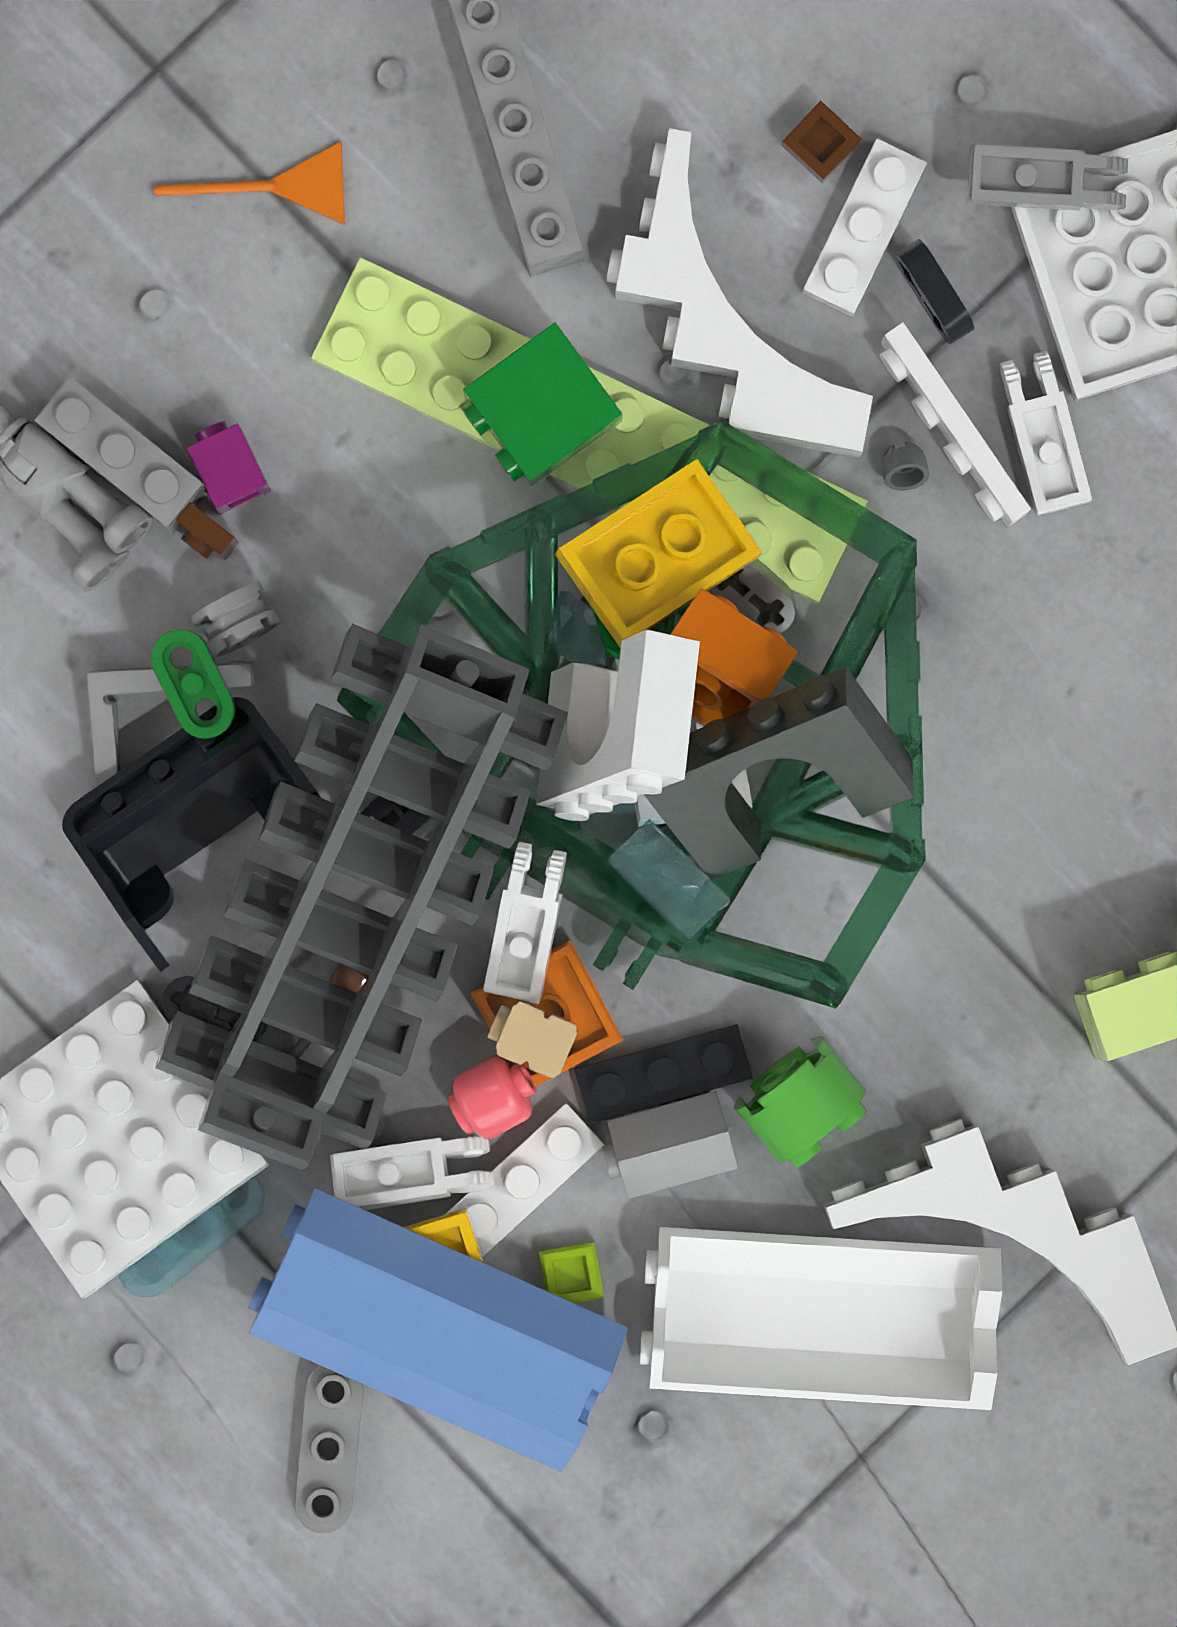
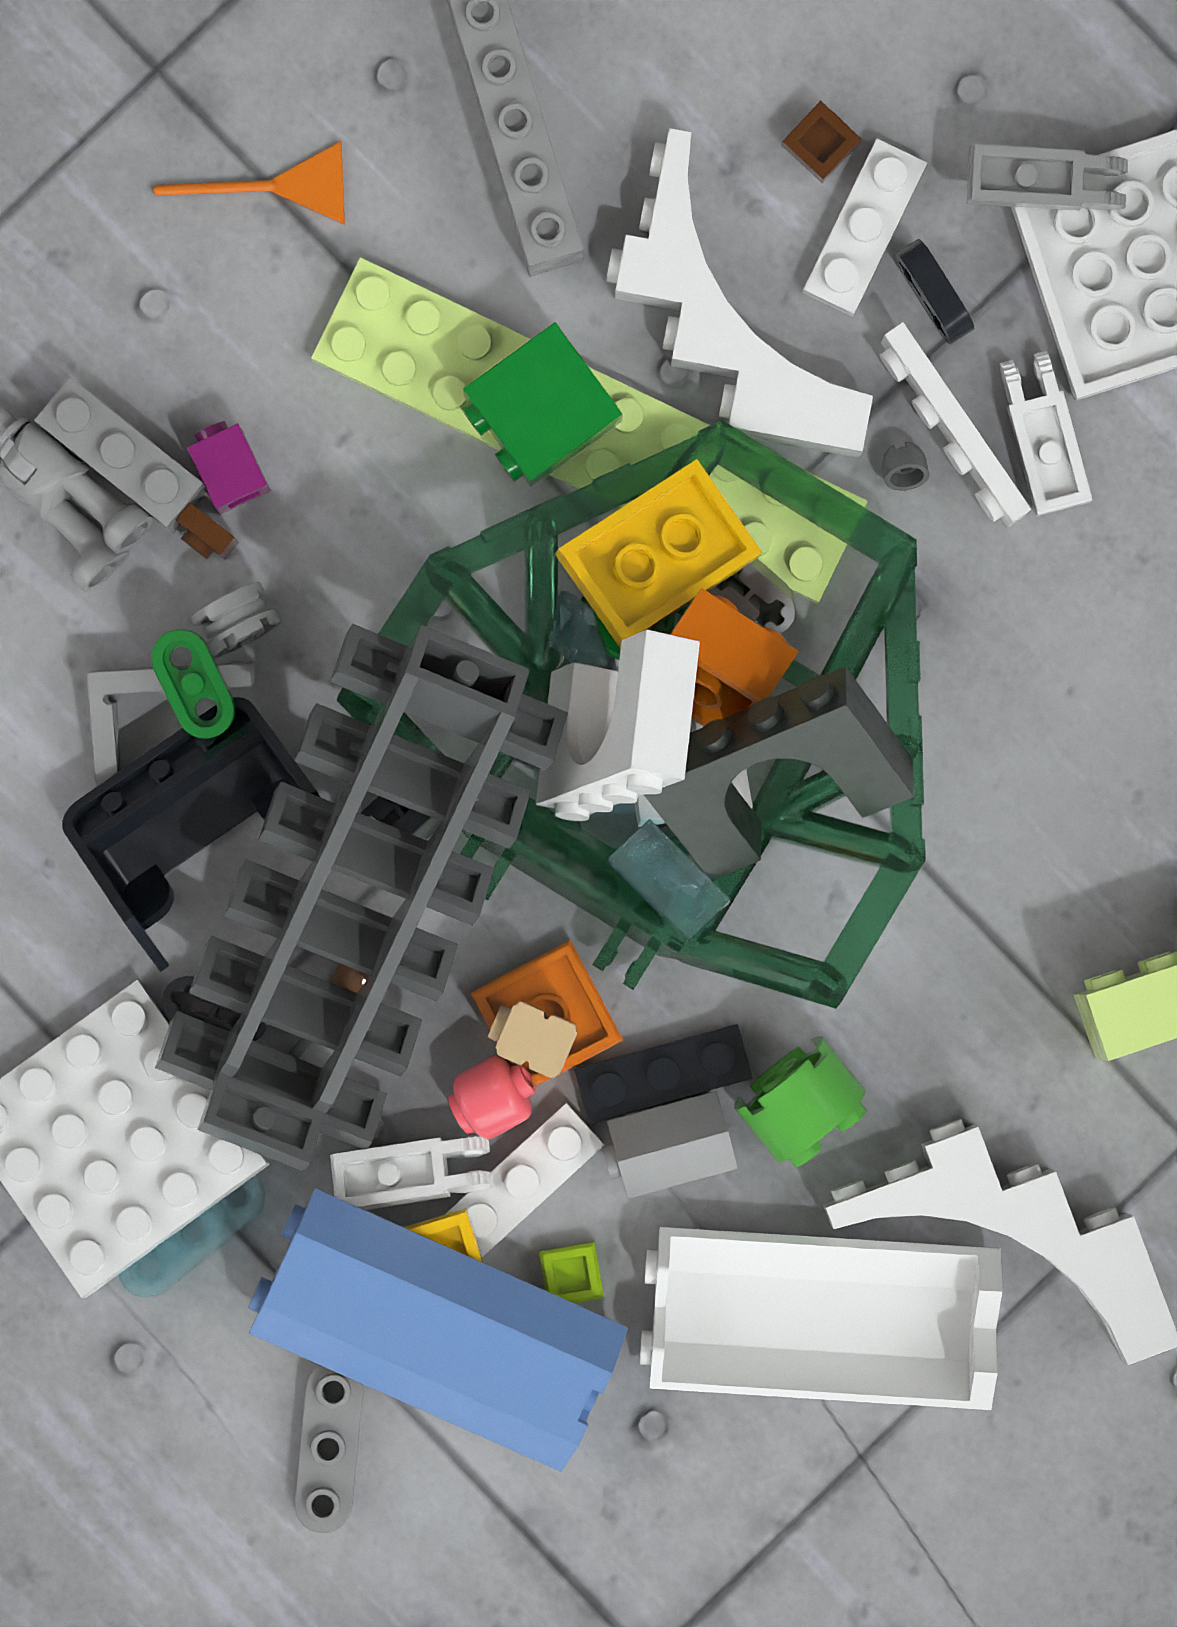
(525, 929): white hinge -> none

